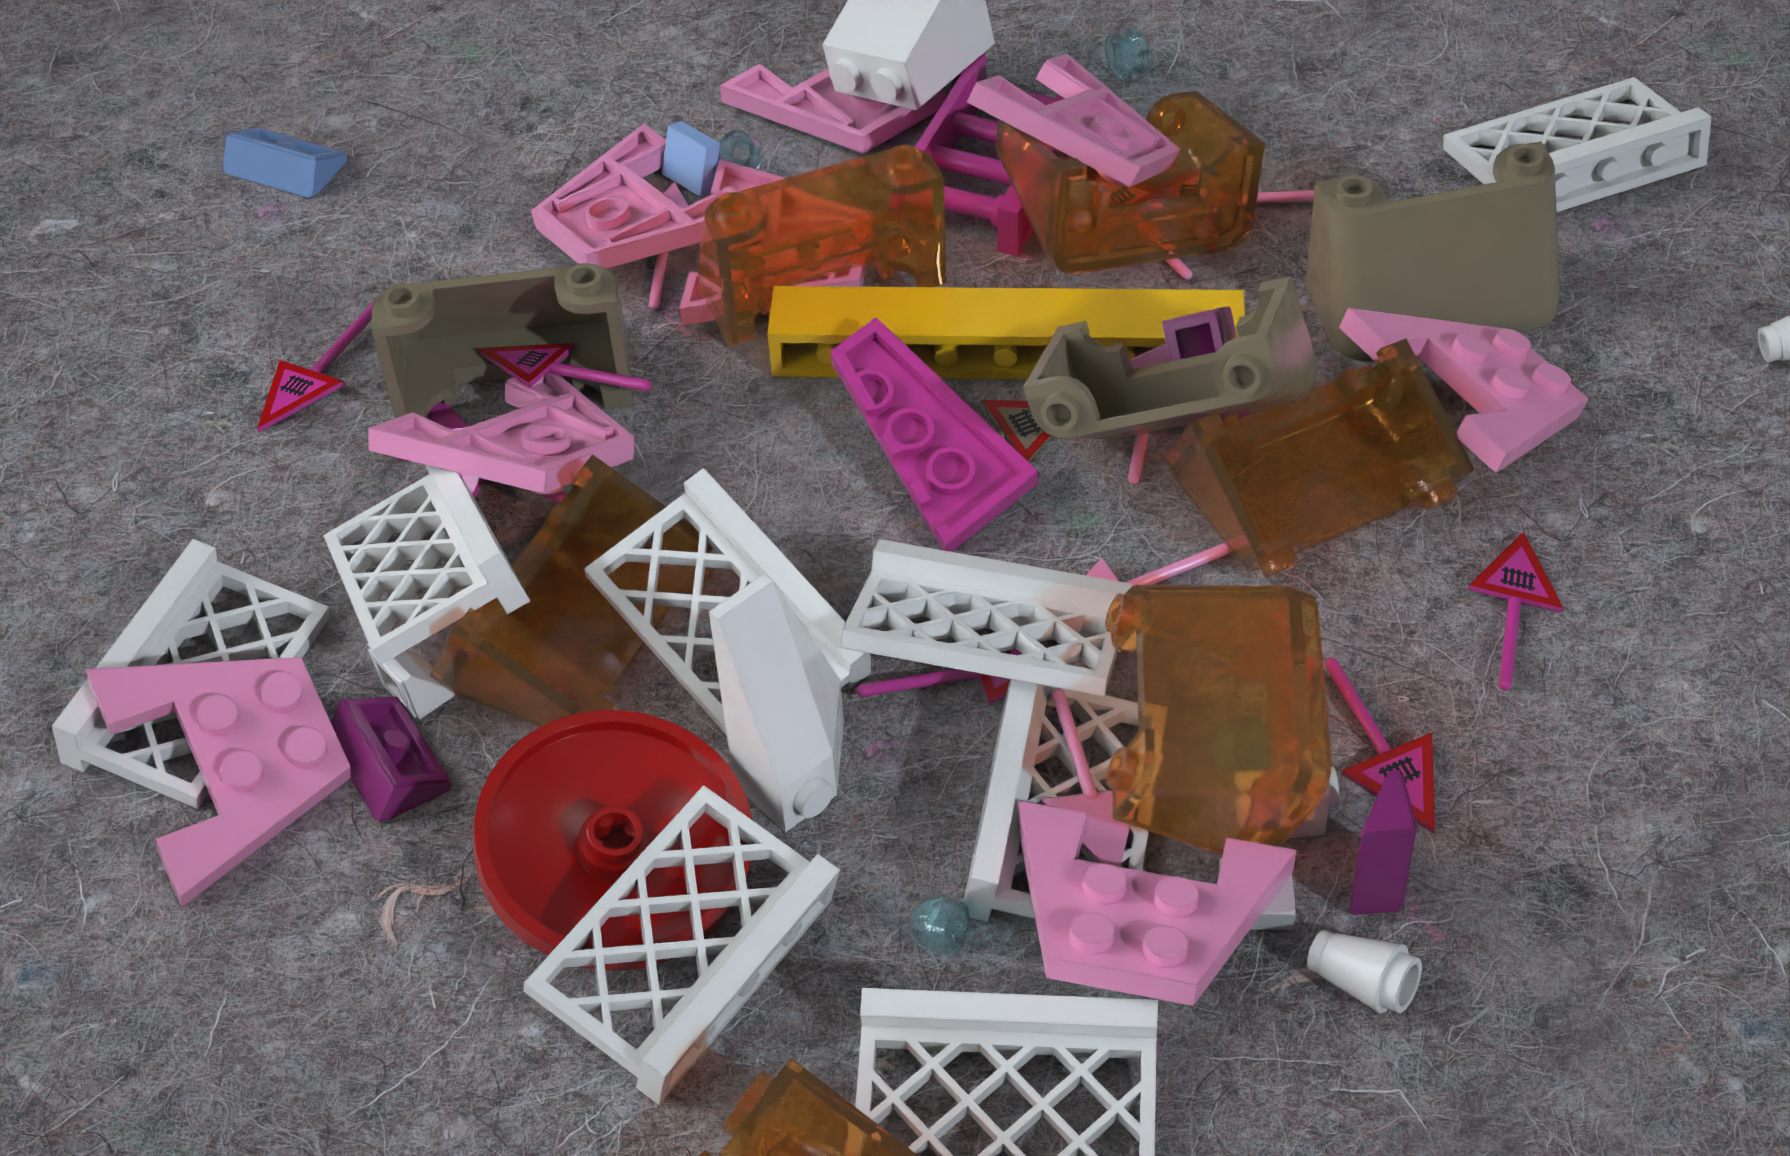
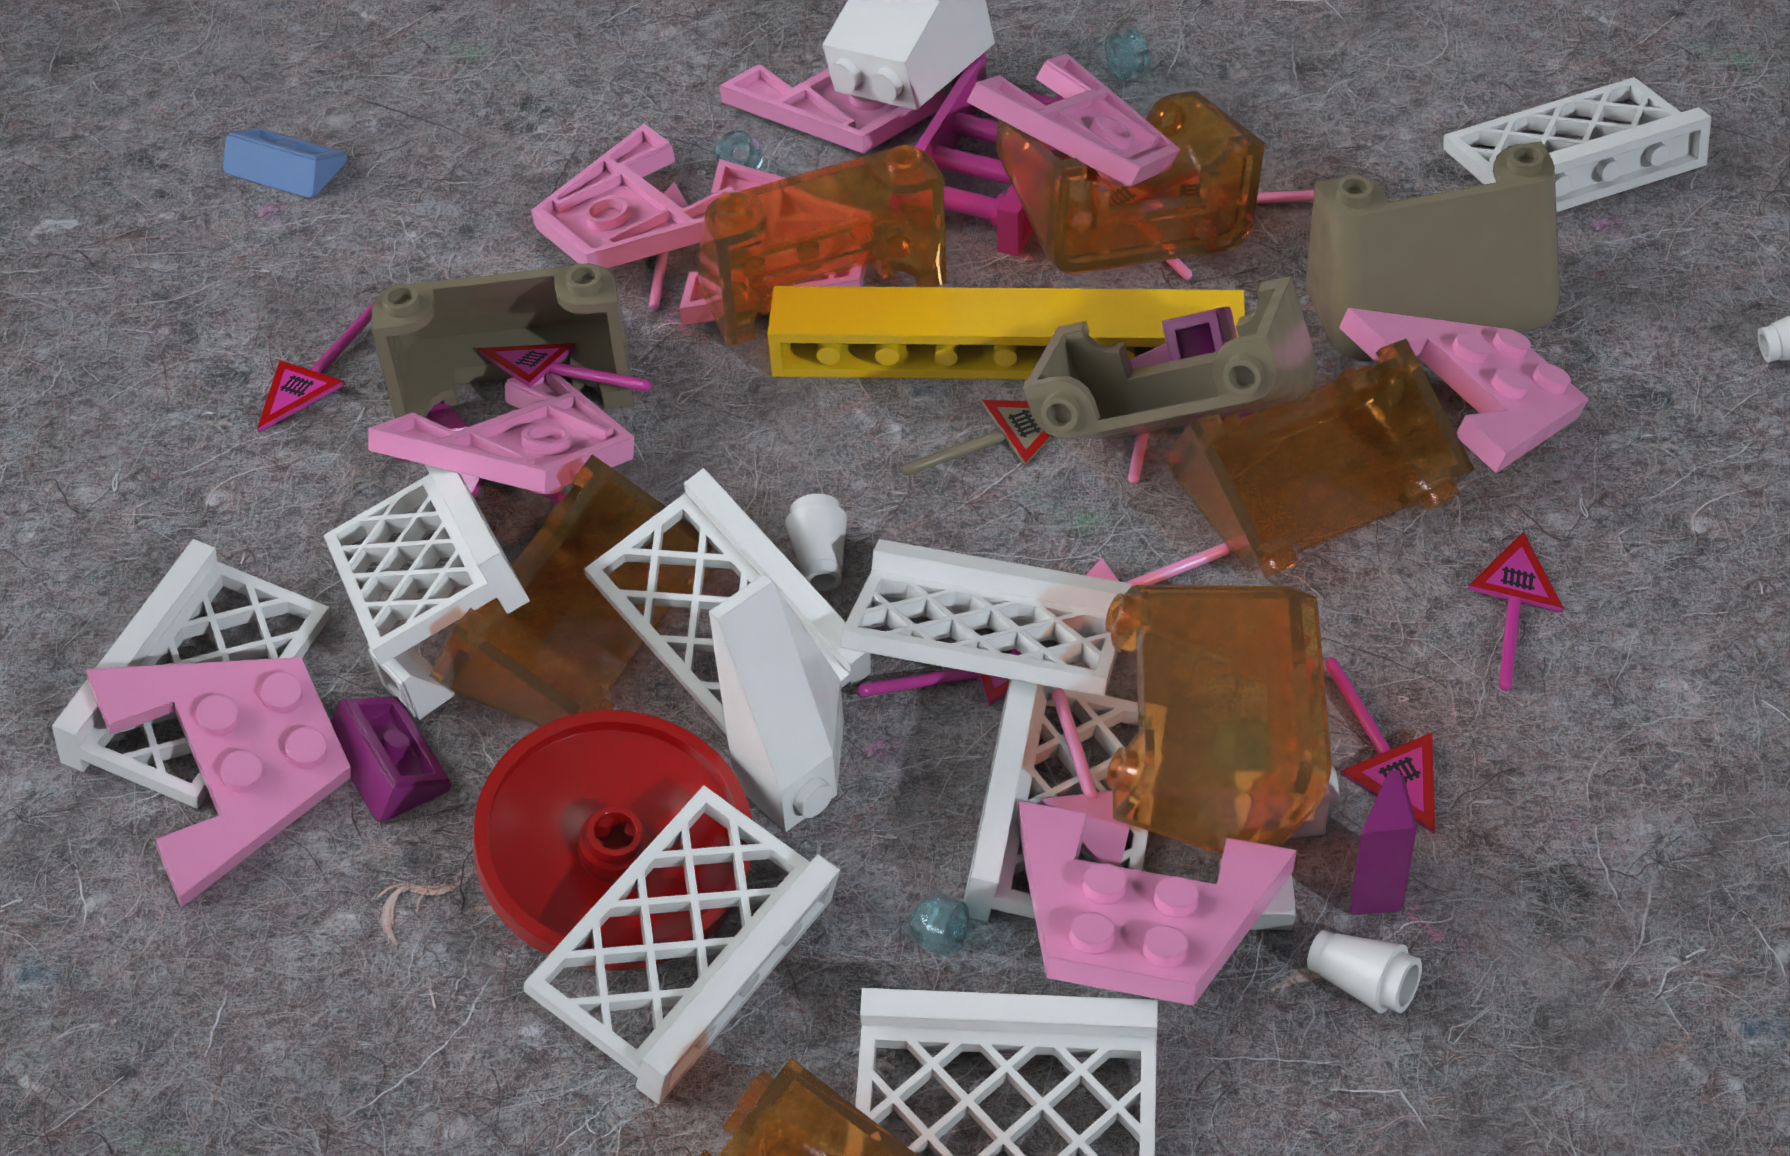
(690, 158): light blue tile -> none
(818, 539): none -> white cone
(937, 444): dark pink wing -> none

